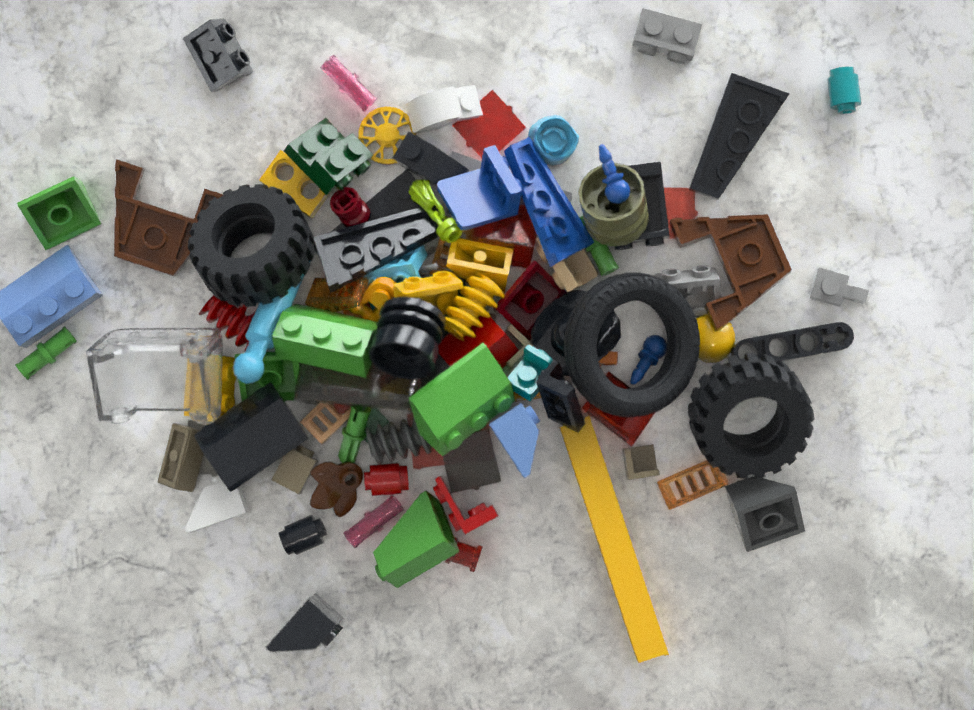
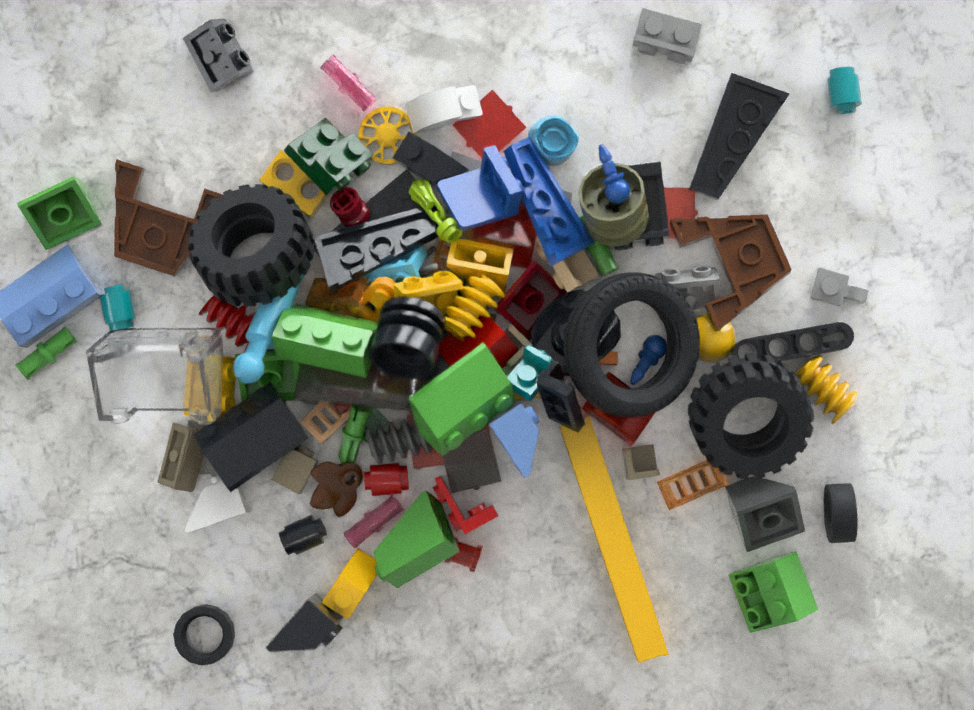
(117, 308): none -> teal brick
(181, 641): none -> black tyre
(352, 584): none -> yellow slope
(773, 592): none -> bright green slope
(826, 387): none -> yellow piece
(840, 513): none -> black tyre

